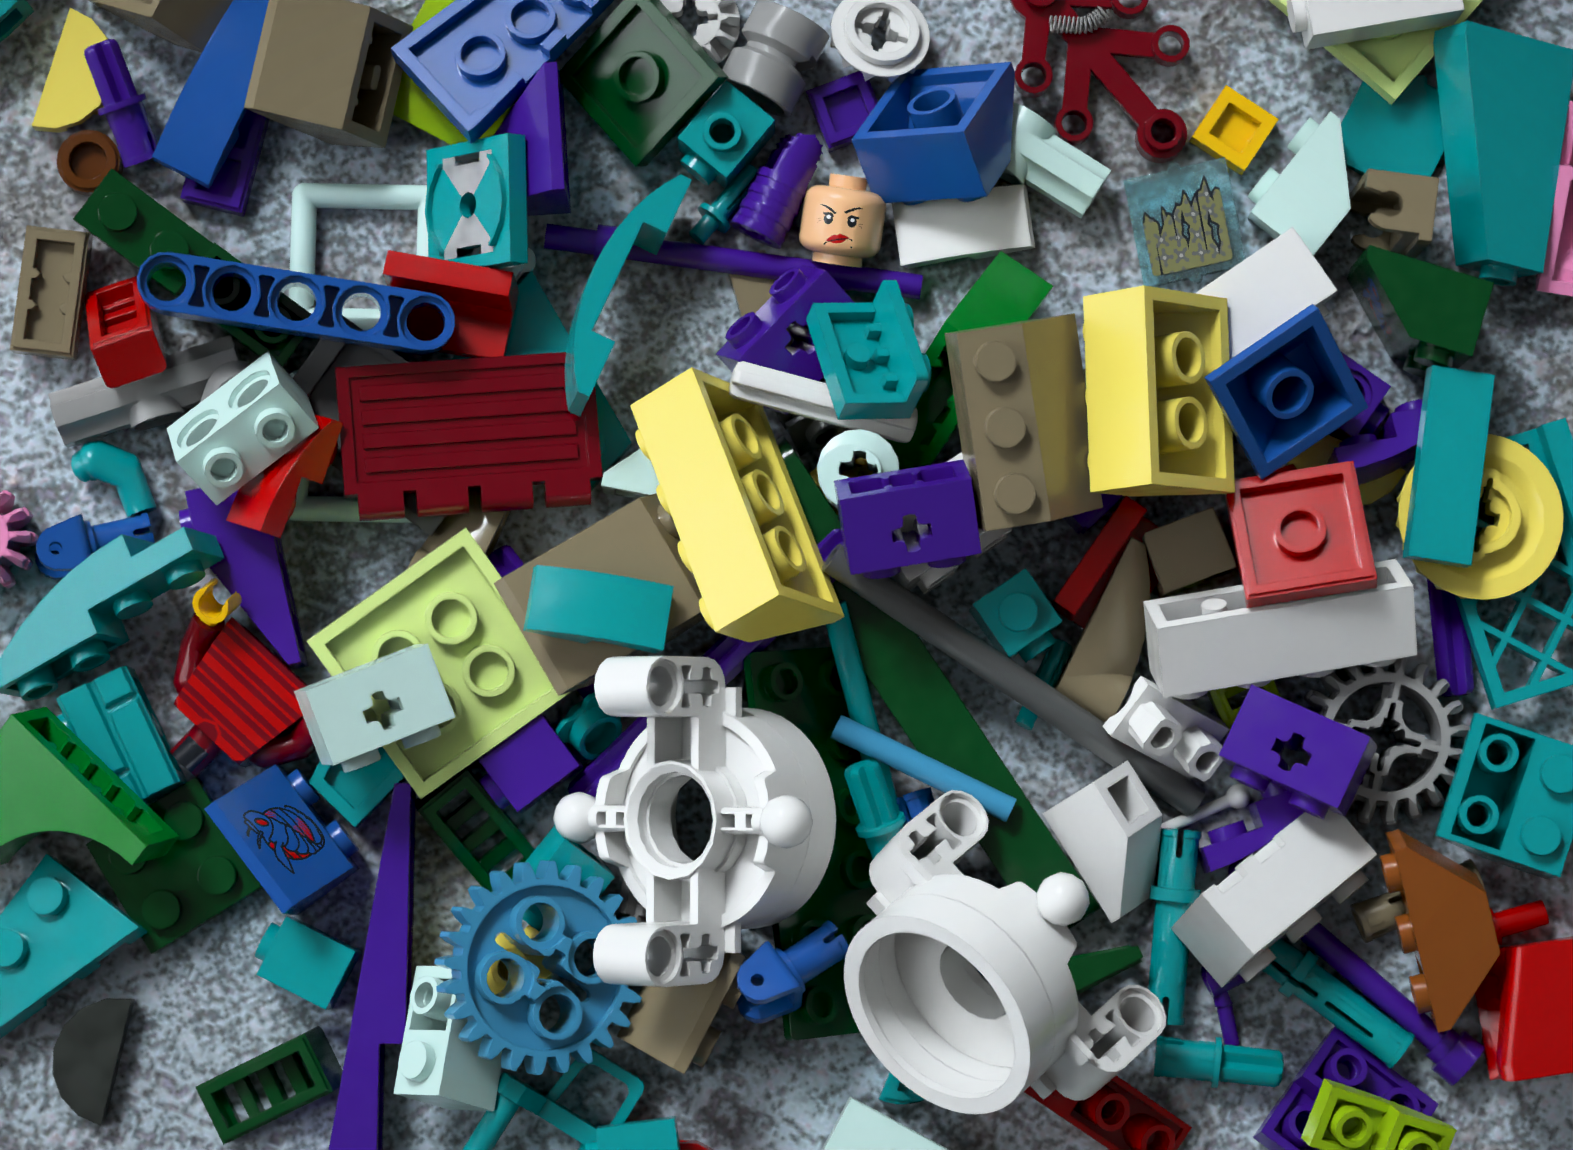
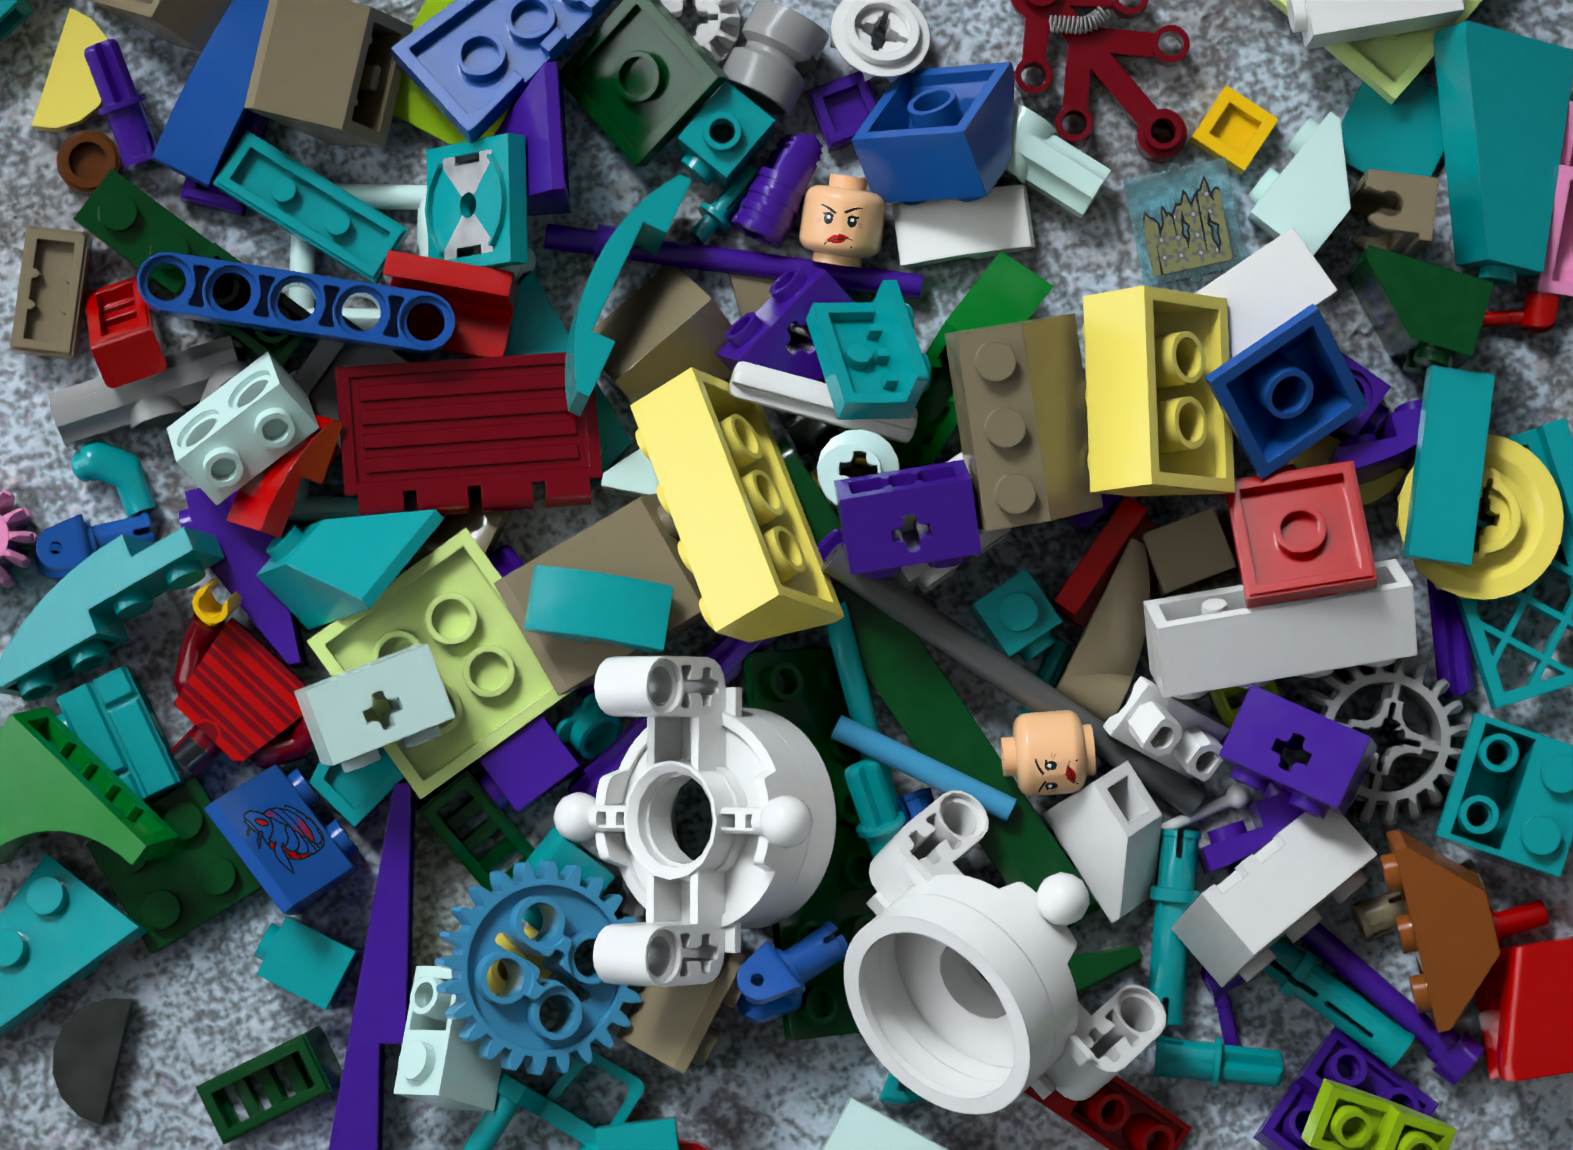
(310, 207): none -> teal tile
(343, 562): none -> teal slope
(663, 334): none -> dark tan slope
(1049, 753): none -> light nougat head
(1537, 315): none -> red hand

